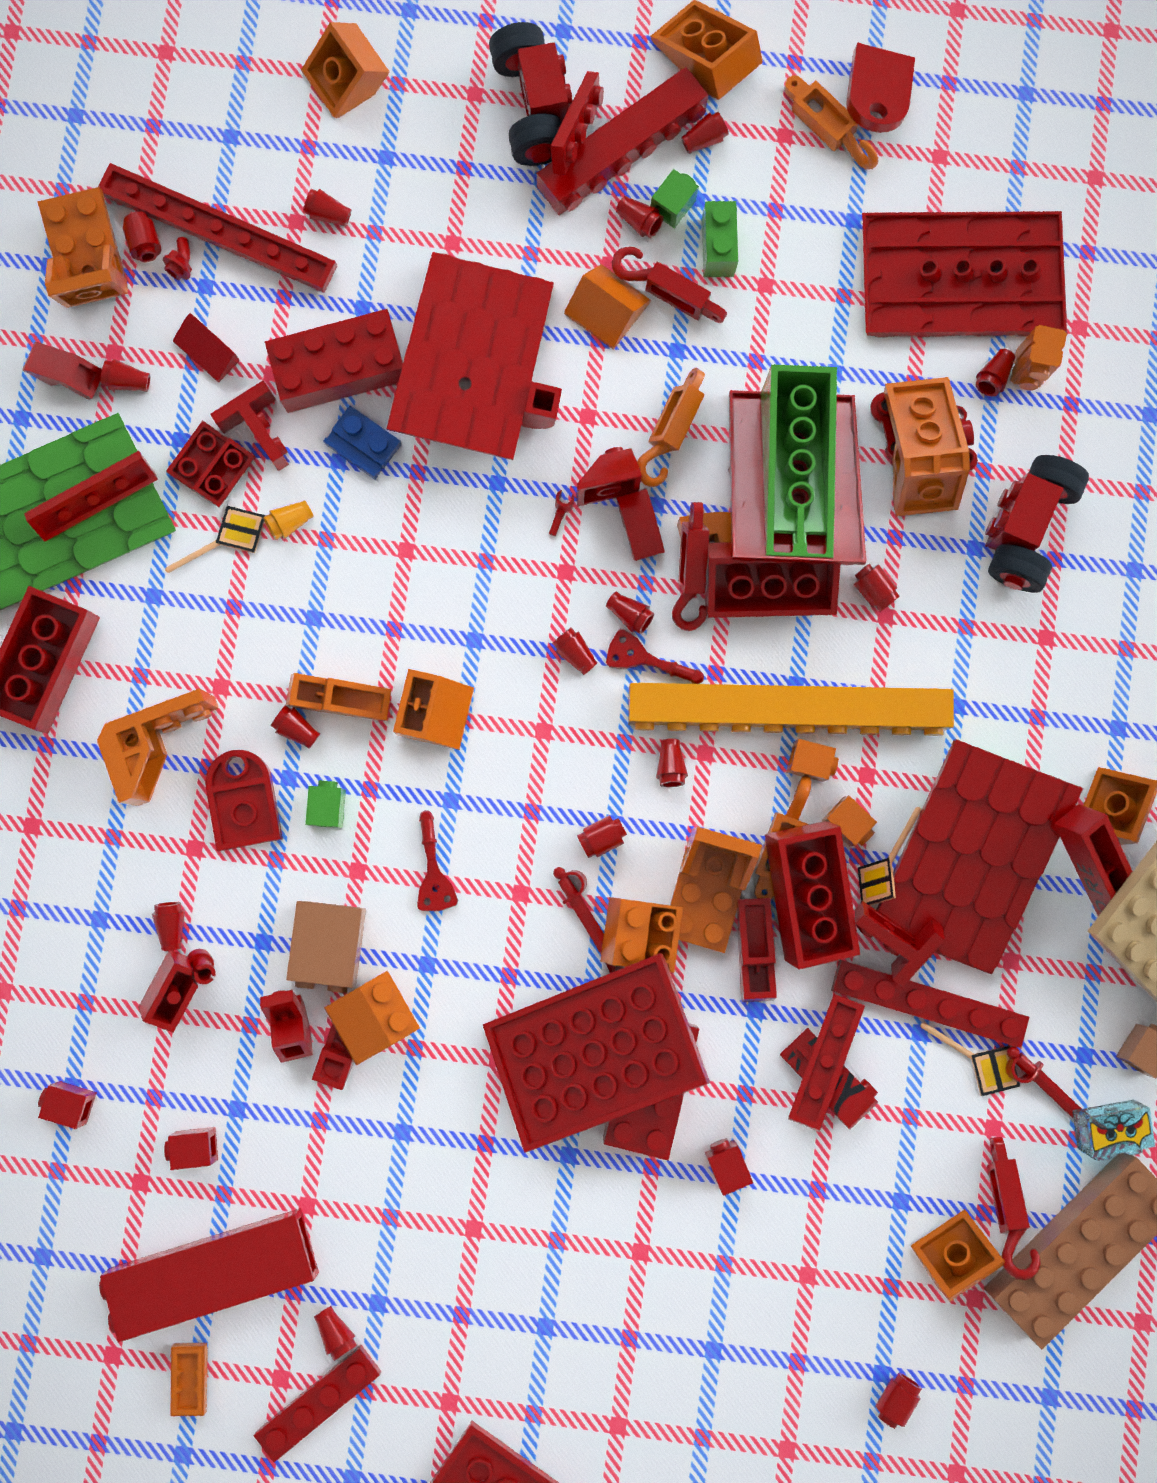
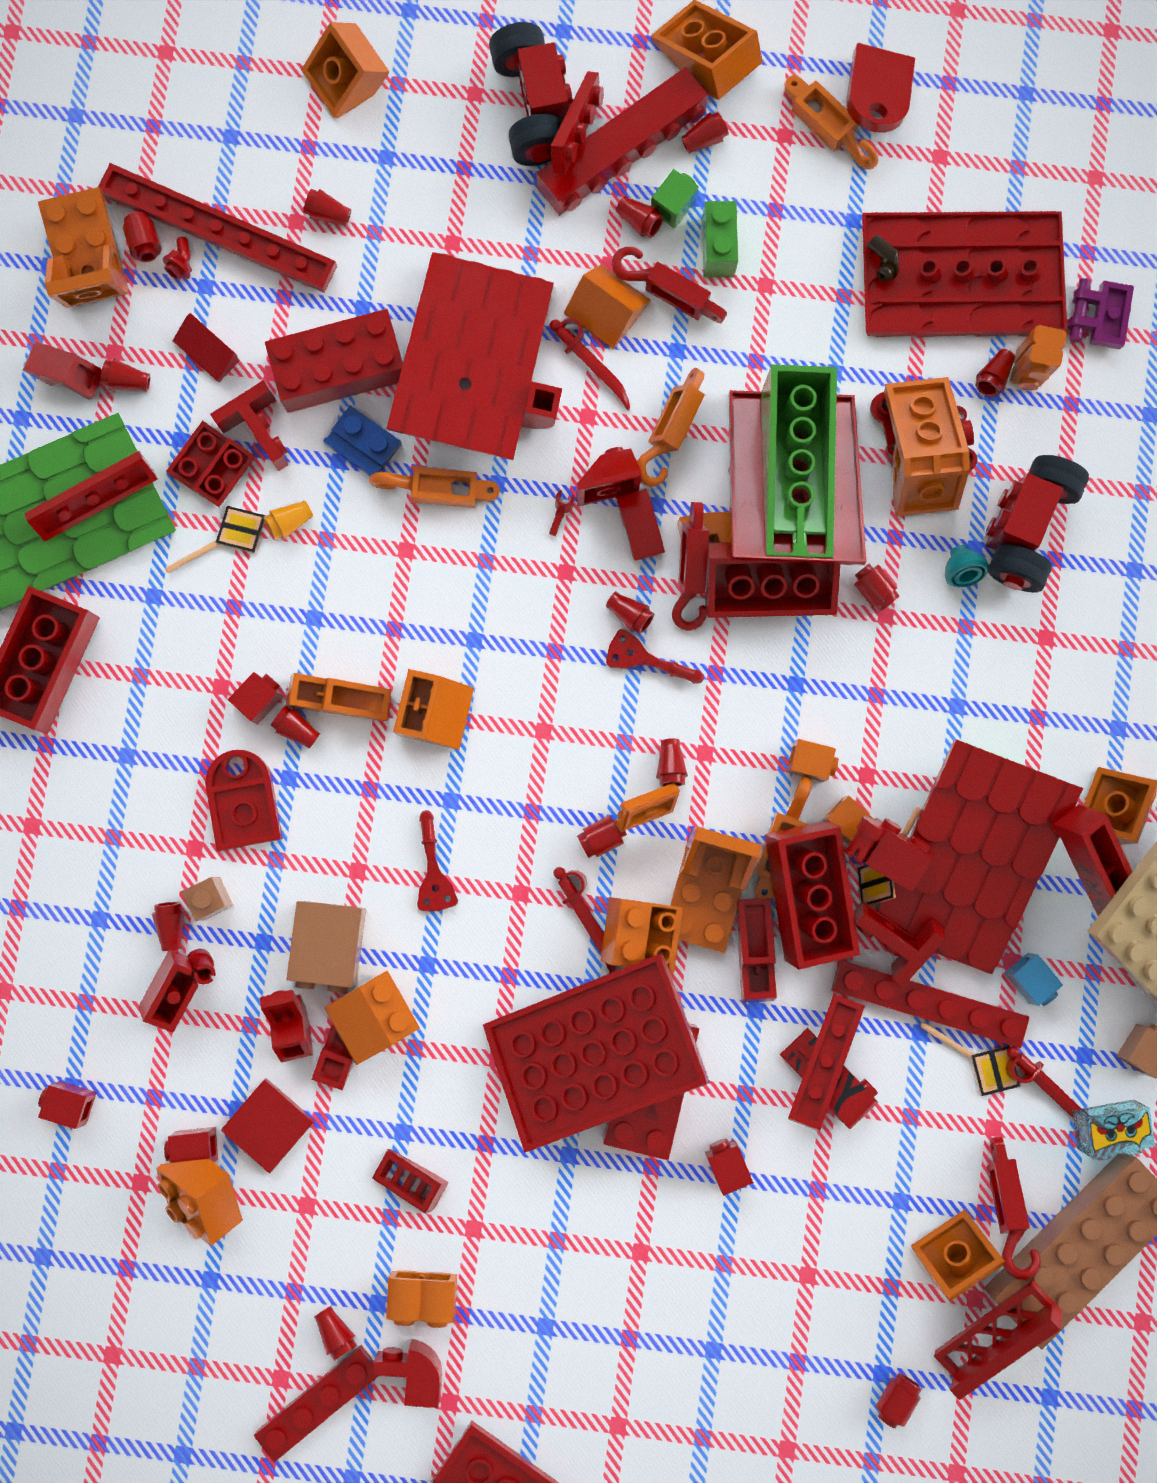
(135, 747): orange bracket -> none
(188, 1379): orange plate -> none
(200, 1198): none -> orange slope
(207, 898): none -> nougat brick
(208, 1275): red brick -> none
(256, 697): none -> red brick
(267, 1125): none -> red tile
(325, 805): bright green brick -> none
(419, 1367): none -> red brick
(421, 1297): none -> orange brick
(427, 1178): none -> red slope
(435, 484): none -> orange piece
(575, 650): red cone -> none
(577, 347): none -> red sword
(647, 807): none -> orange tile
(790, 707): light orange brick -> none
(888, 258): none -> dark brown arm
(890, 851): none -> red hinge
(965, 567): none -> teal brick
(1007, 1349): none -> red fence
(1034, 980): none -> dark azure brick
(1111, 313): none -> magenta plate

